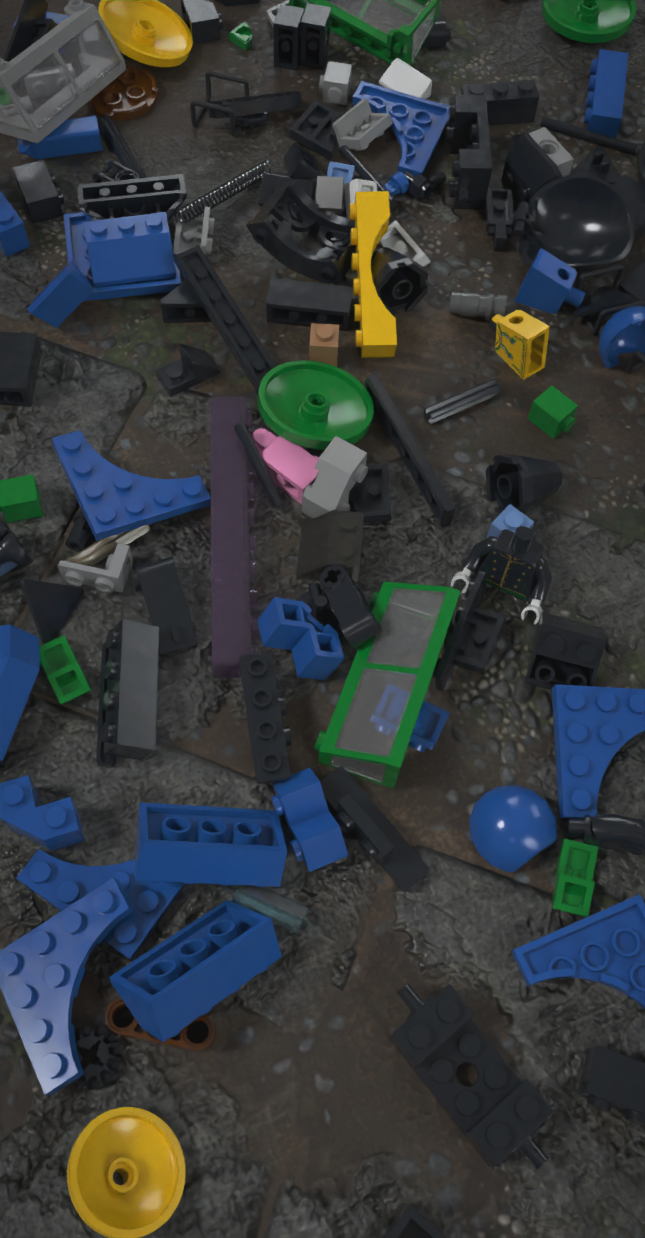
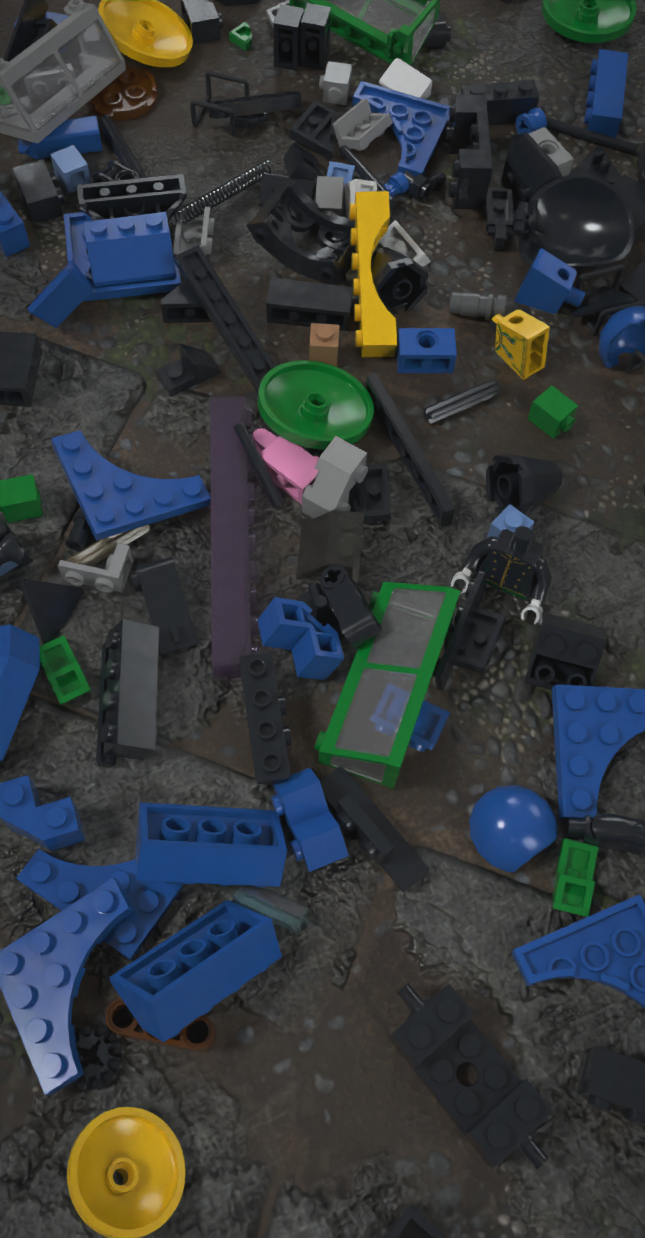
(70, 168): none -> medium blue brick
(426, 350): none -> blue brick
(531, 122): none -> blue wheel

